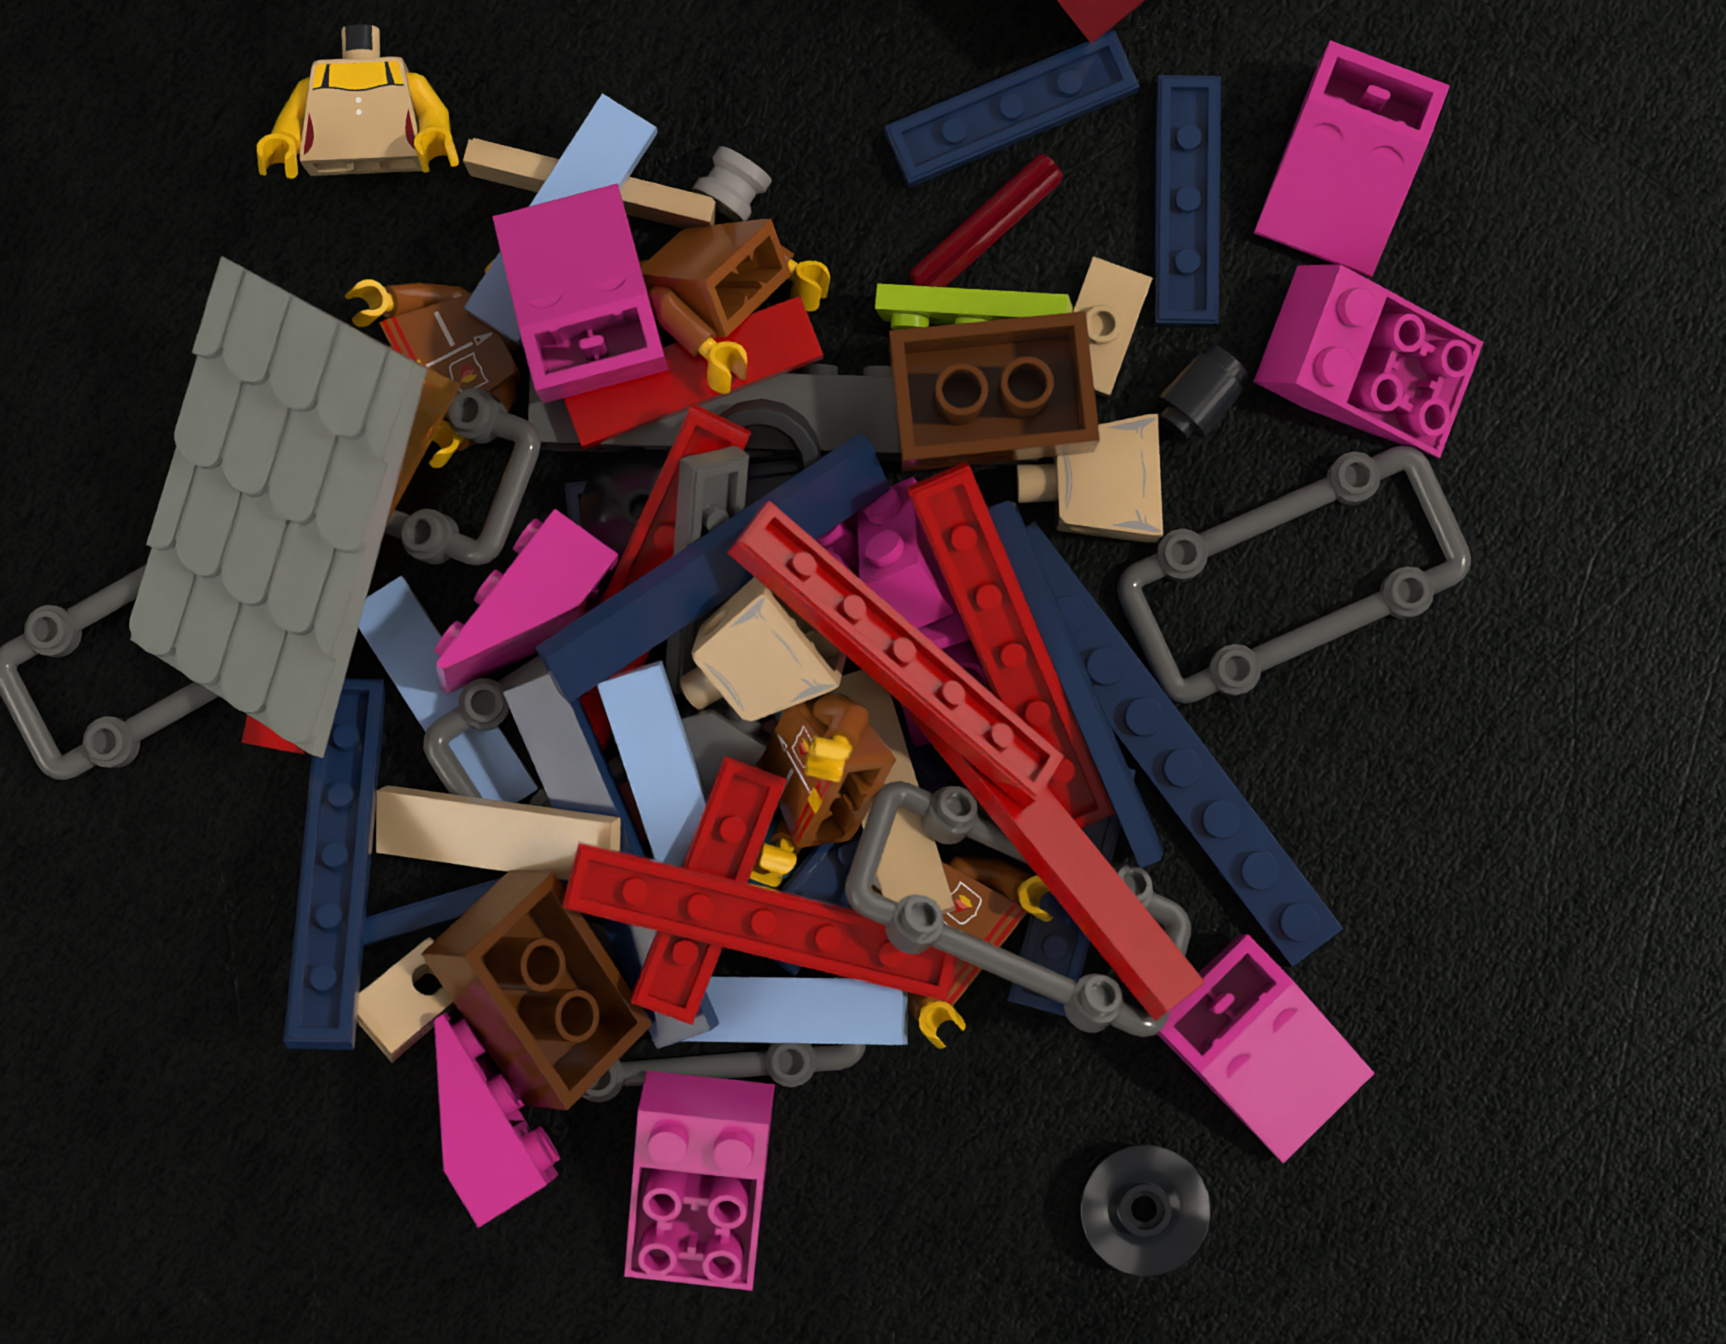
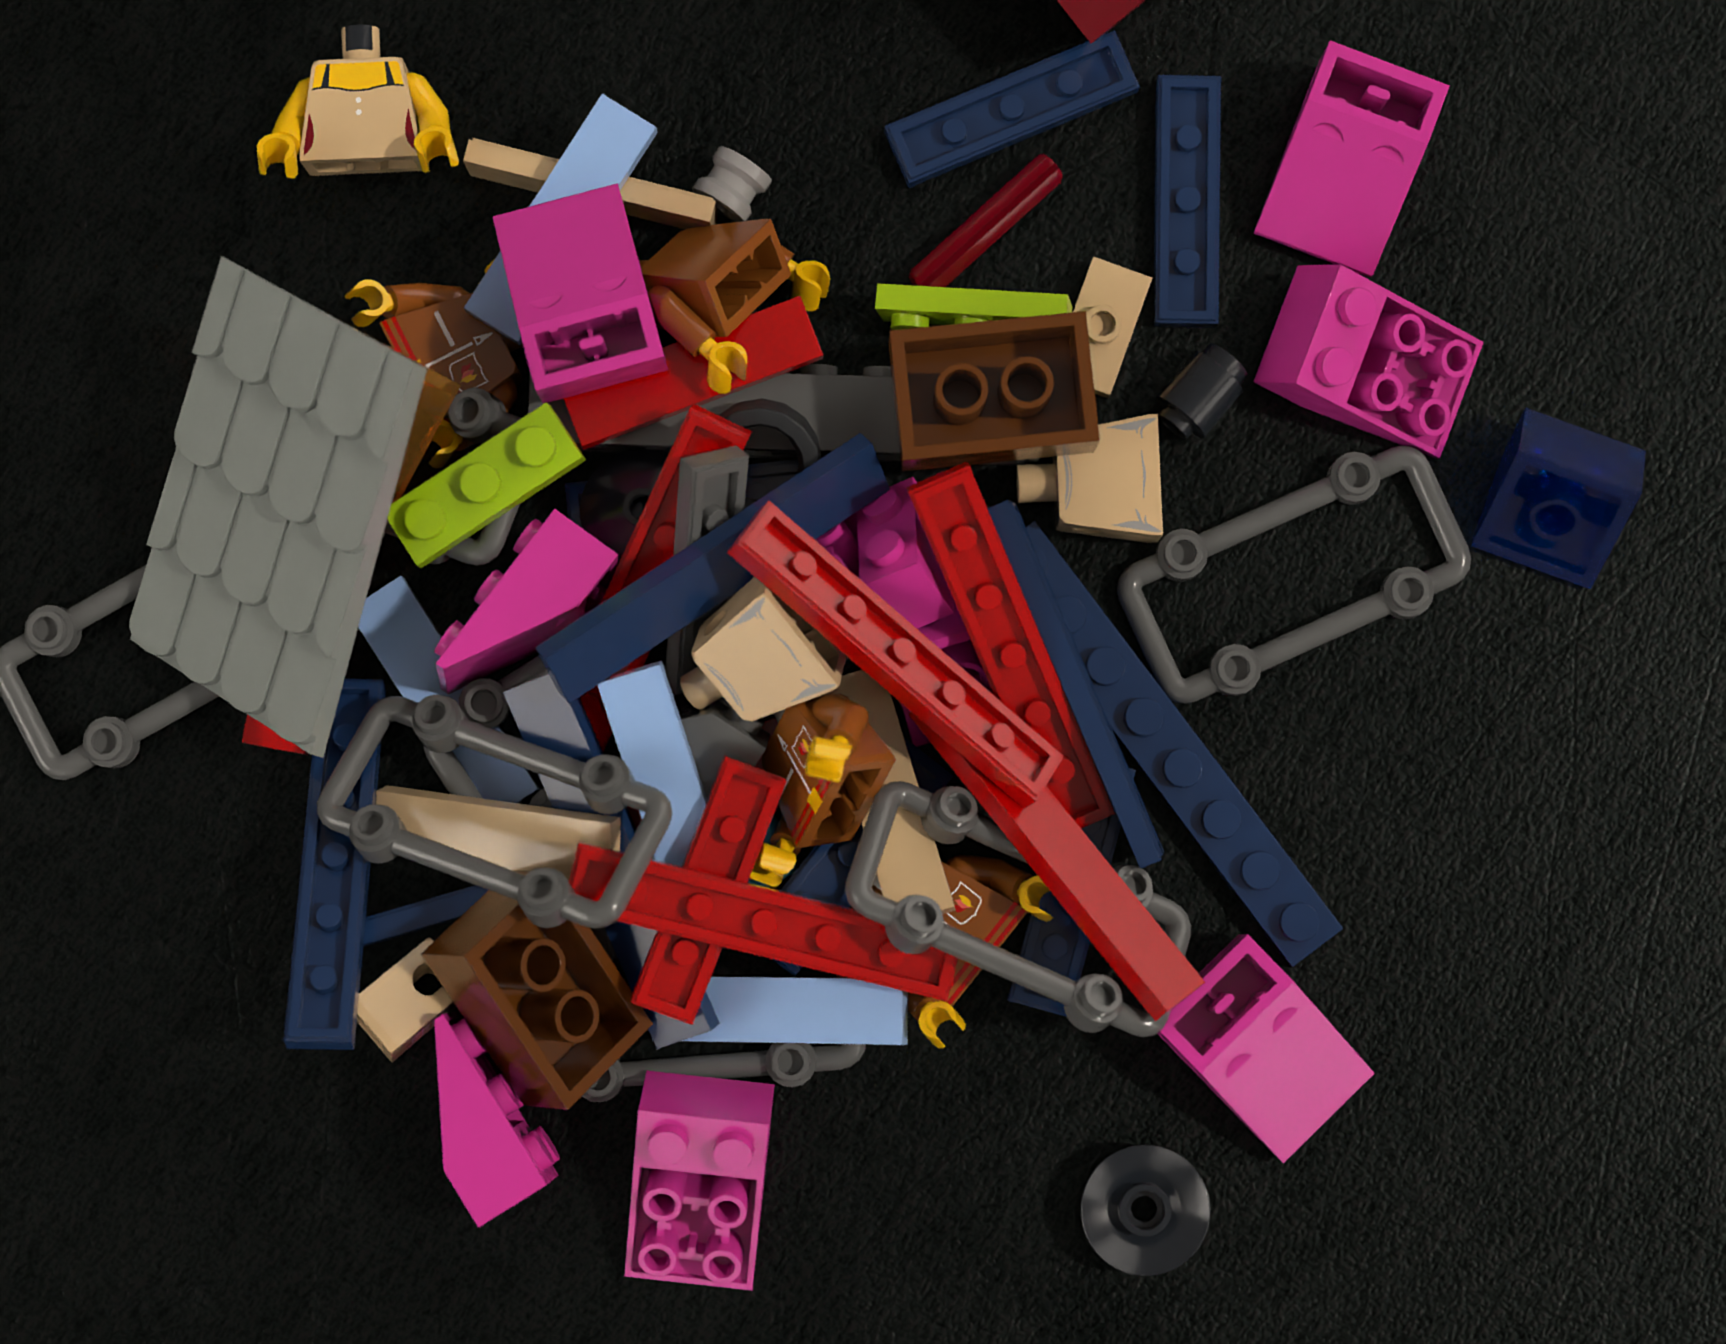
(484, 485): none -> lime plate
(541, 893): none -> dark grey bar
(1560, 498): none -> clear blue slope

